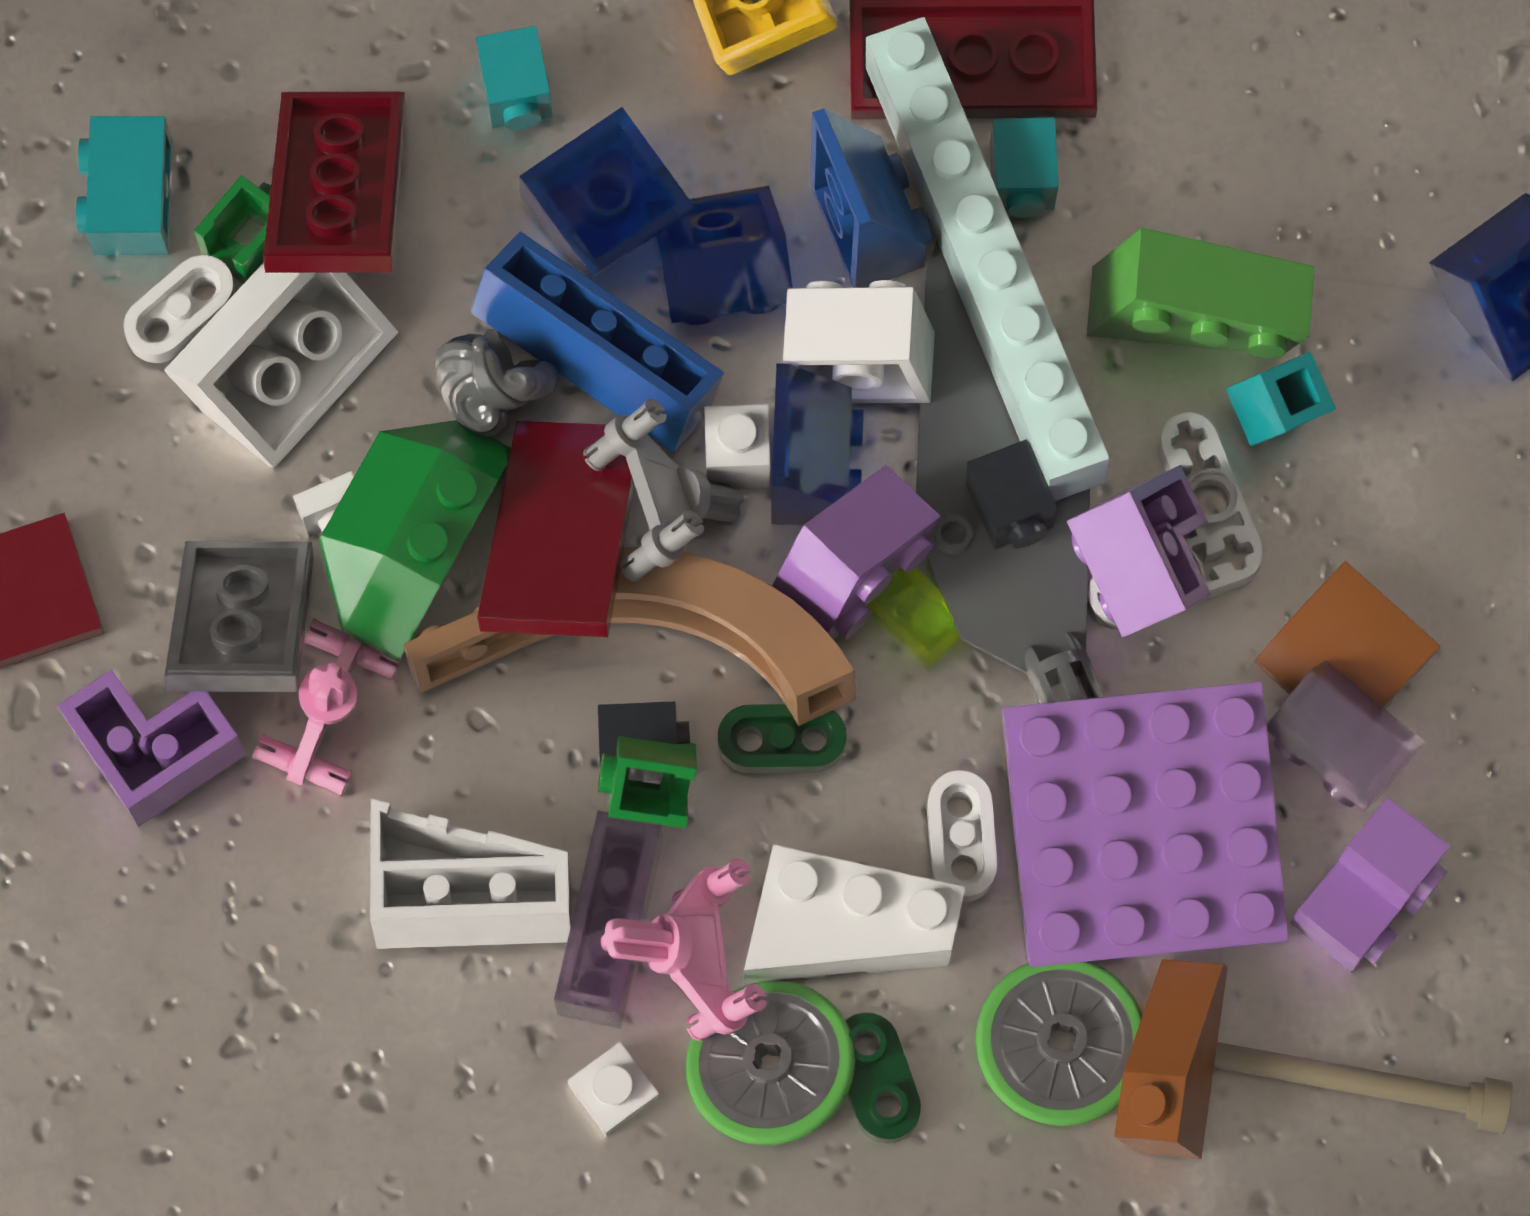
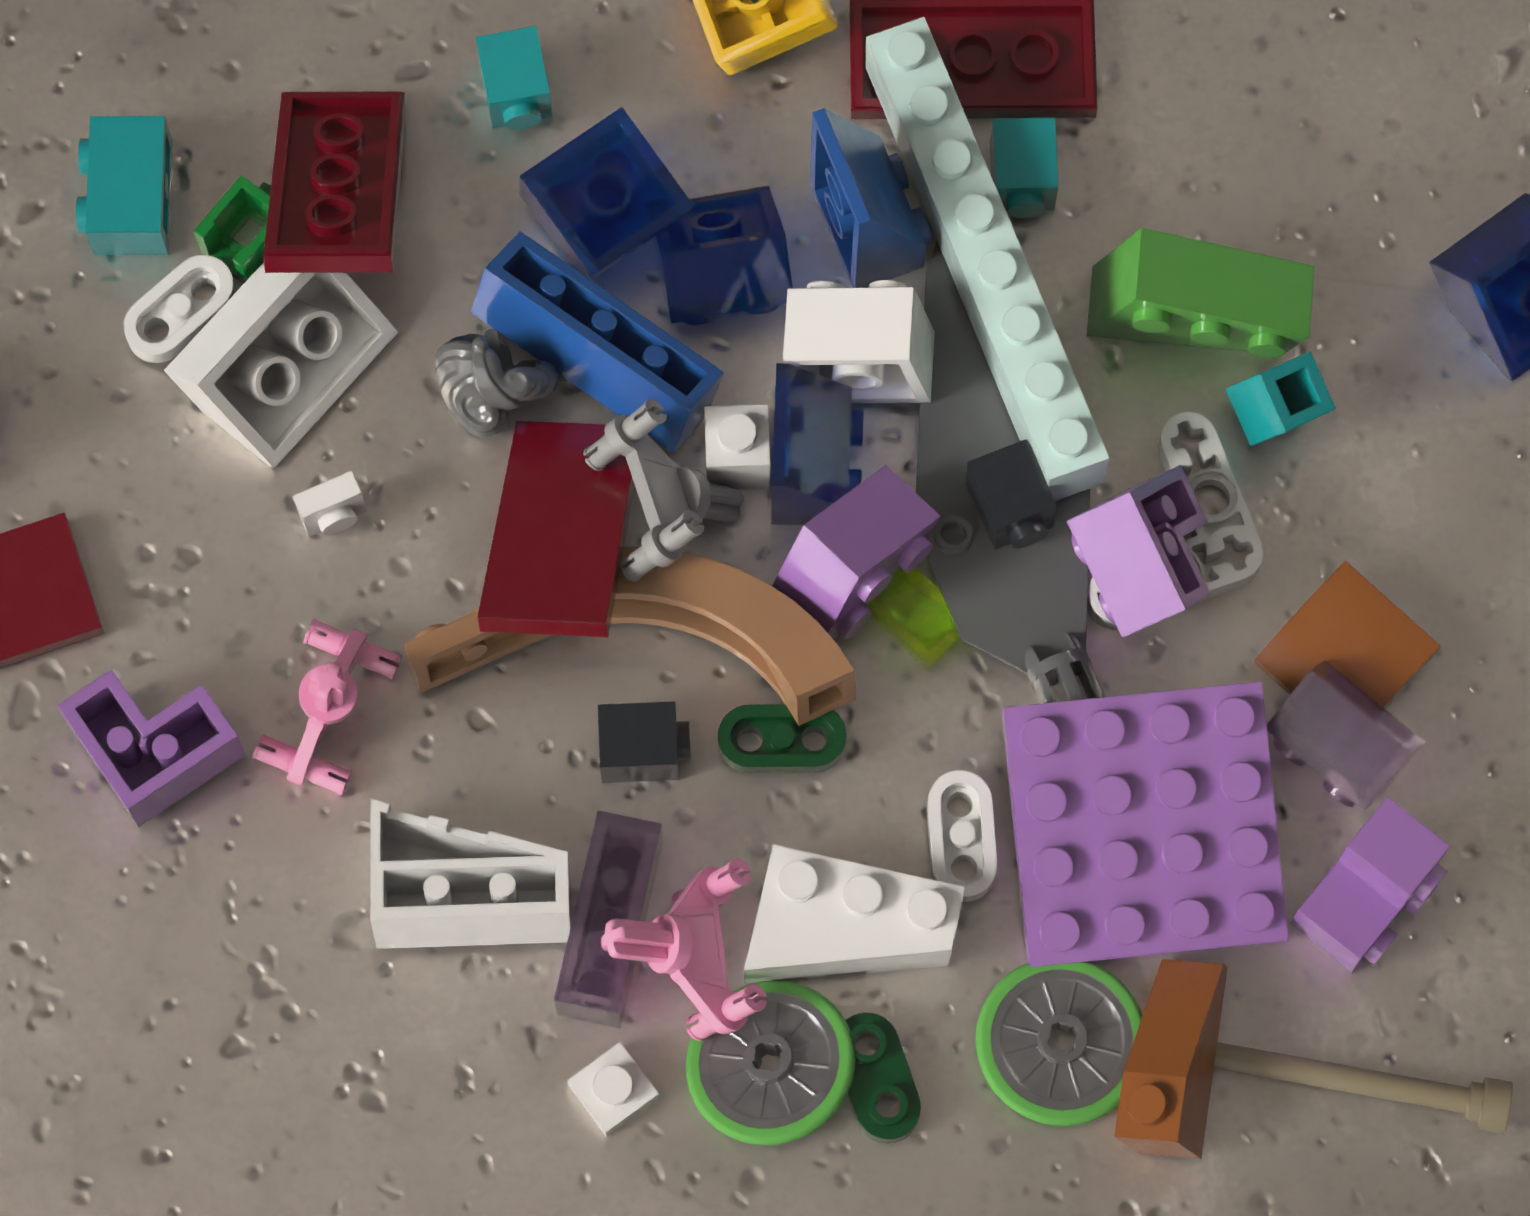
(239, 616): flat silver tile -> none
(405, 527): green wedge -> none
(646, 801): green window -> none

